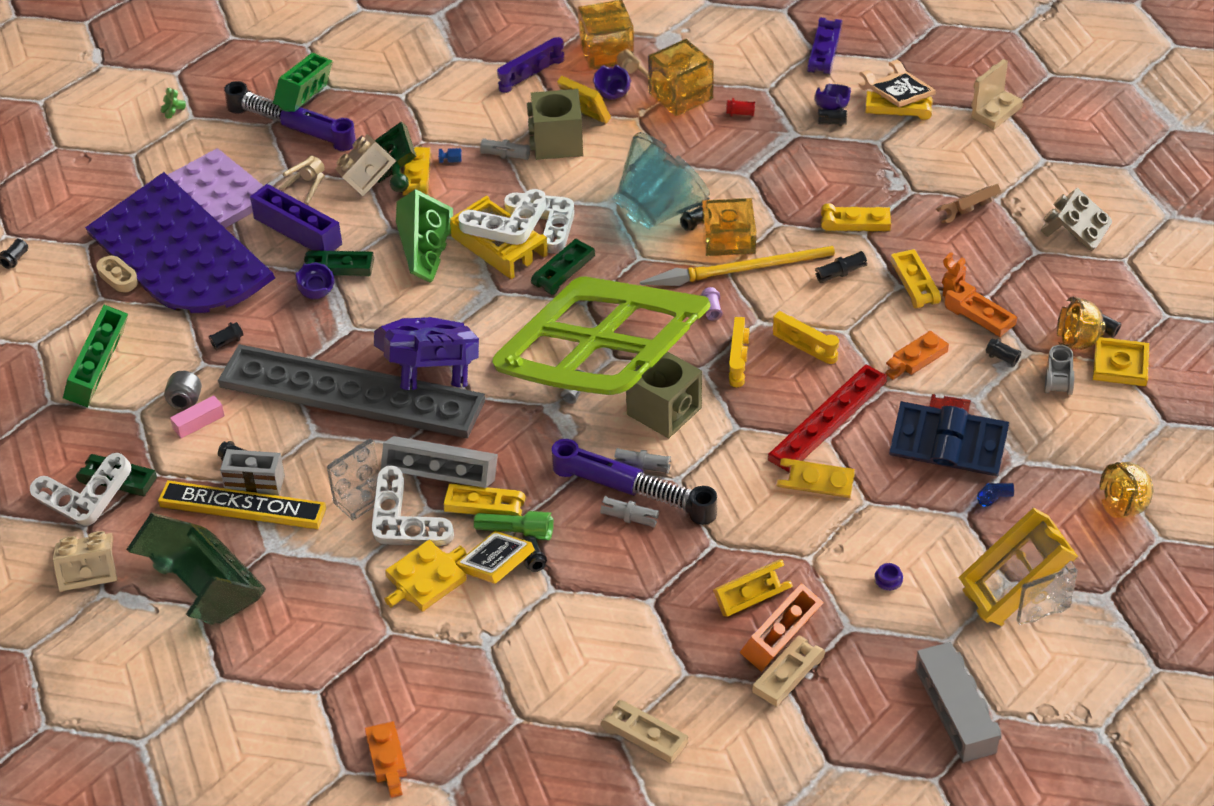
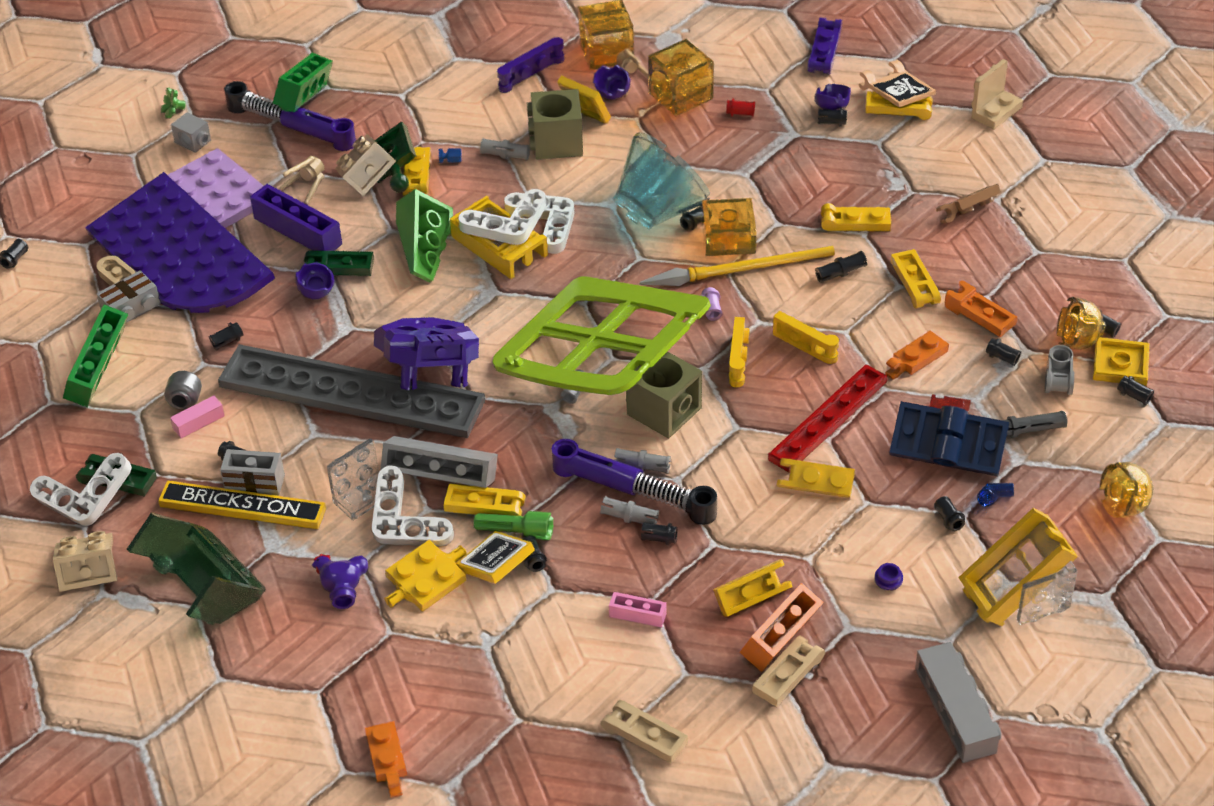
(131, 295): none -> light grey brick
(191, 132): none -> light grey brick
(340, 578): none -> dark purple animal
(563, 266): dark green plate -> none
(637, 609): none -> bright pink piece
(661, 533): none -> black pin
(953, 519): none -> black pin
(955, 273): orange plate -> none
(1036, 423): none -> dark grey pin
(1079, 217): dark tan bracket -> none
(1135, 390): none -> black pin

